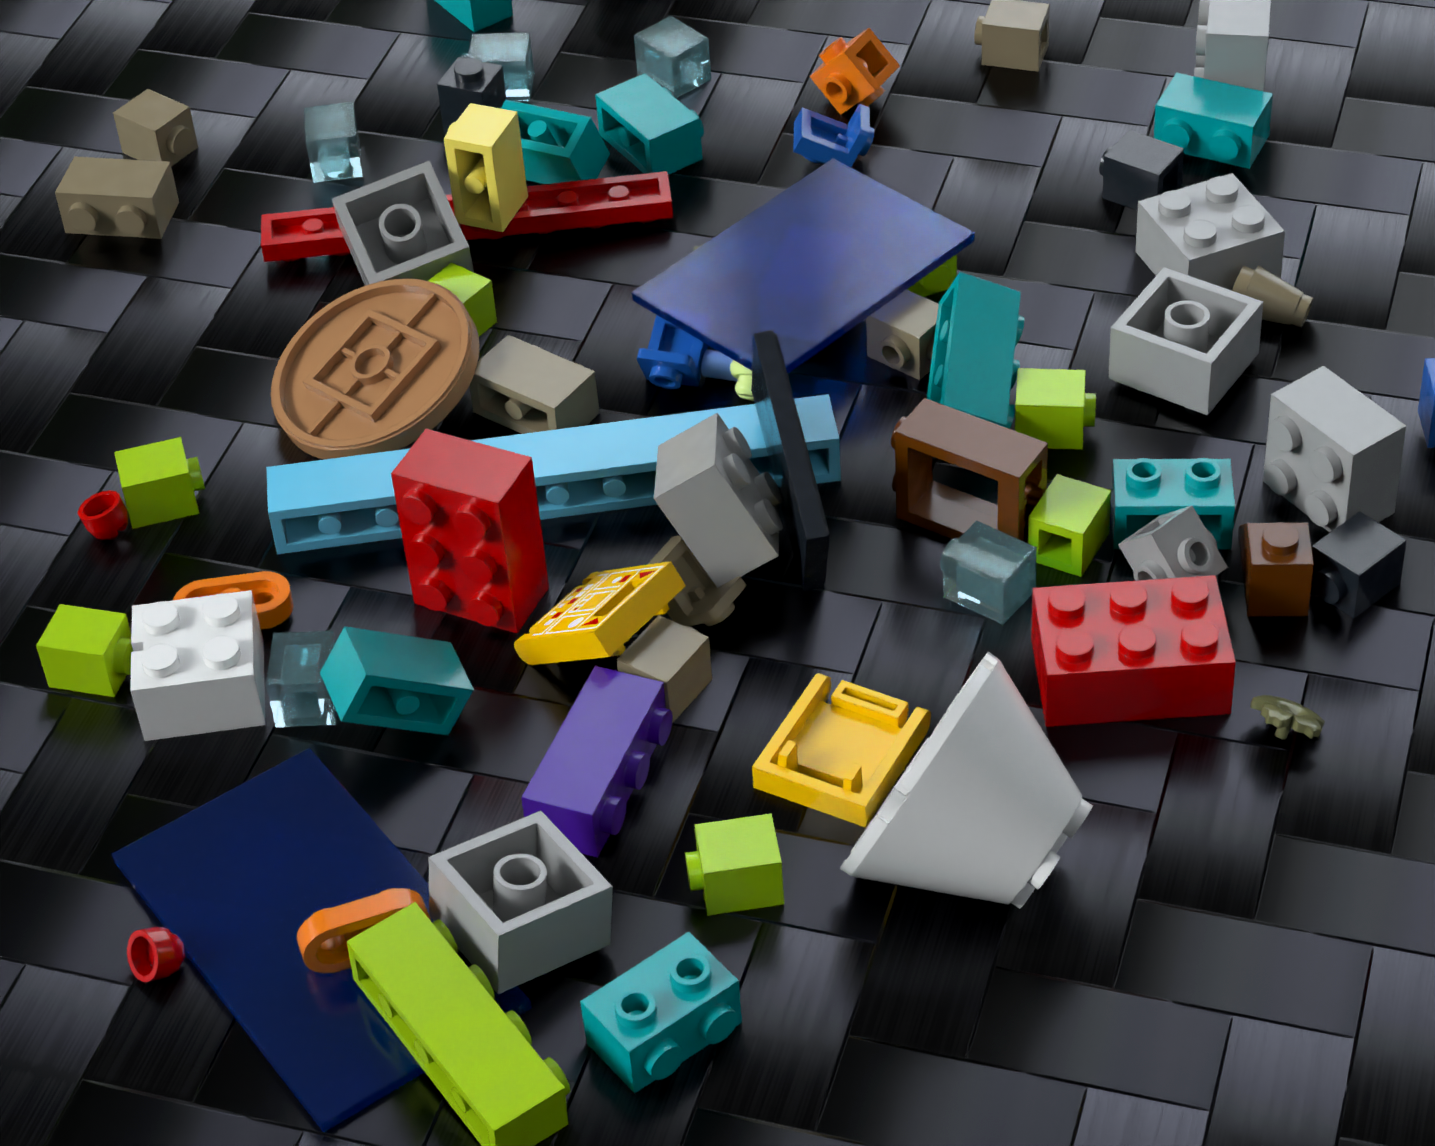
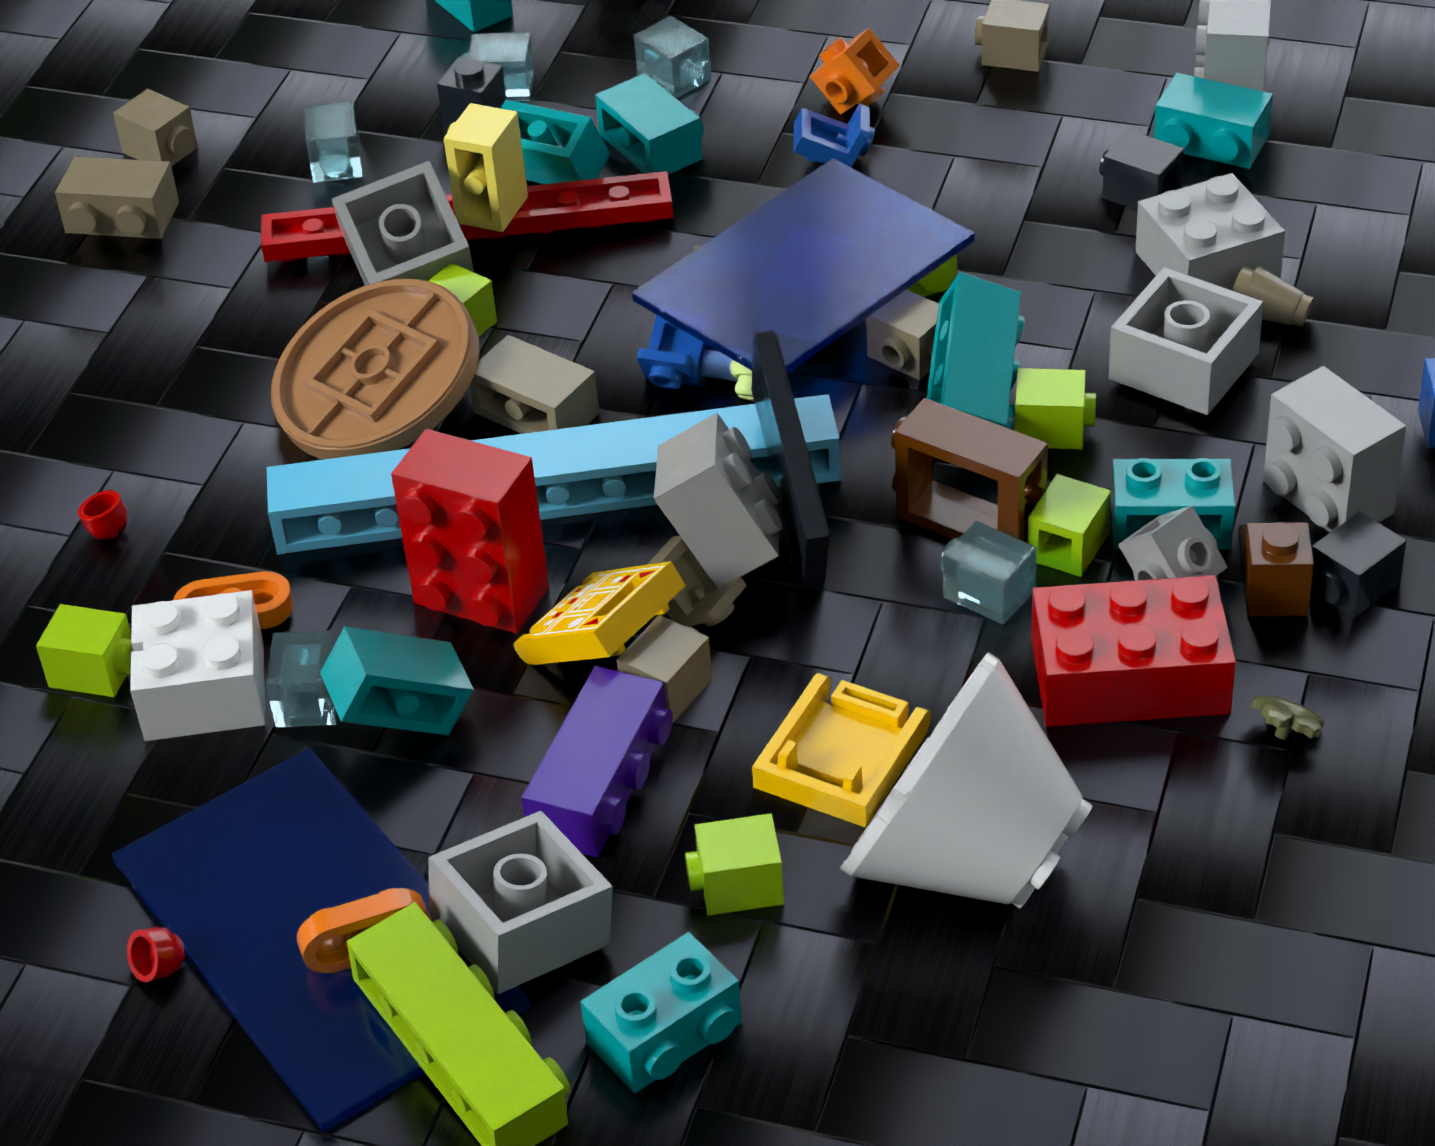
(159, 482): lime brick -> none

